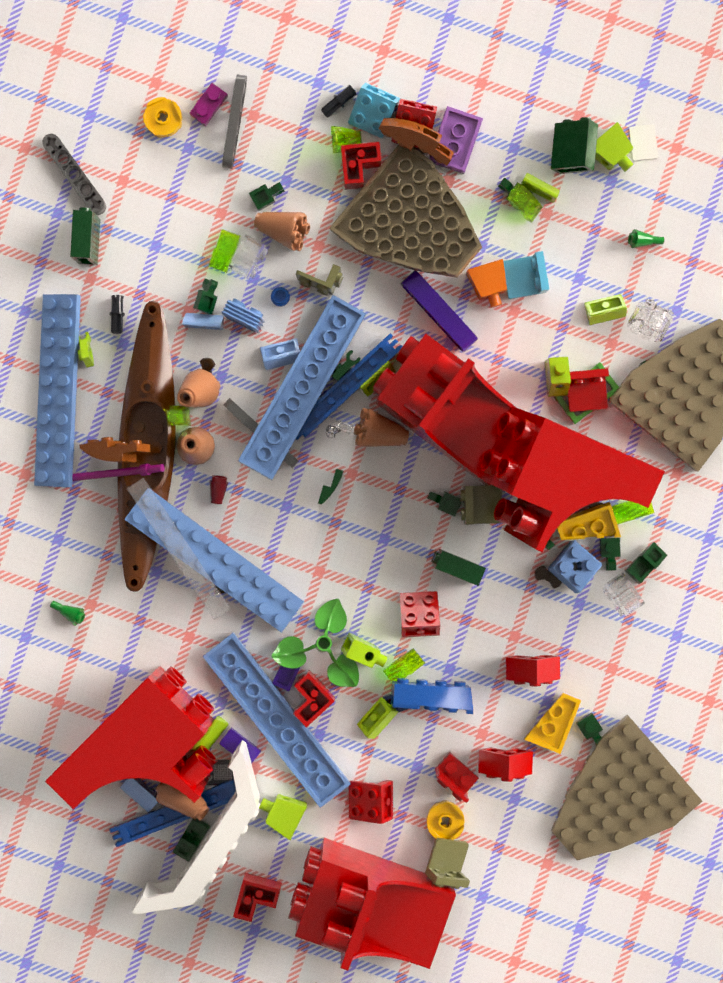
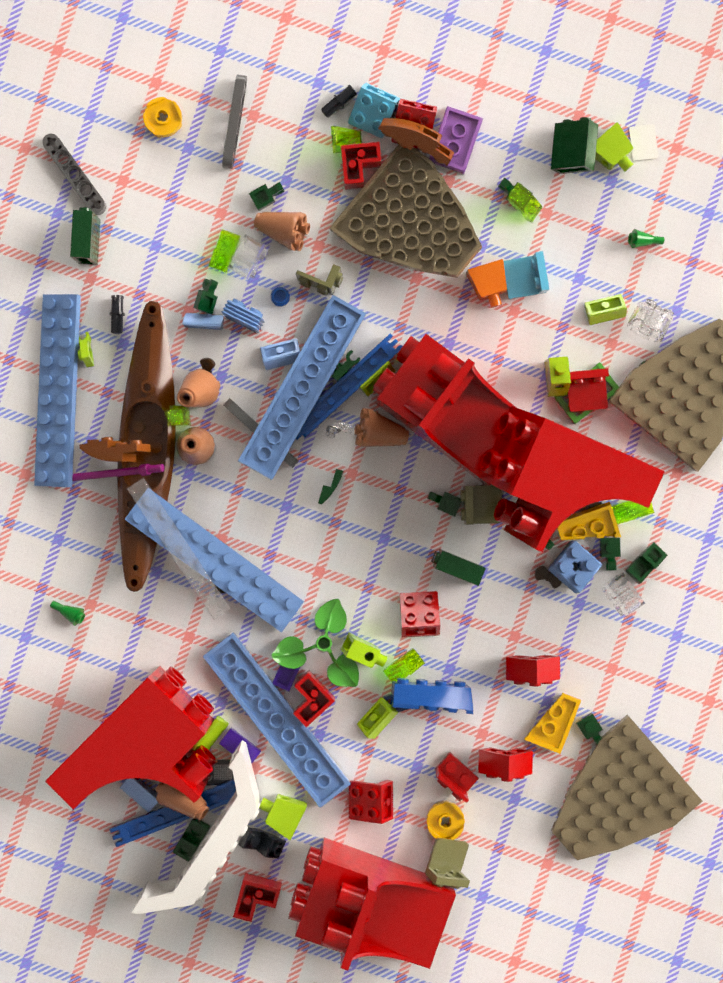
(208, 104): magenta piece -> none
(218, 487): dark red cone -> none
(262, 841): none -> black slope
(439, 311): dark purple beam -> none
(540, 187): lime slope -> none

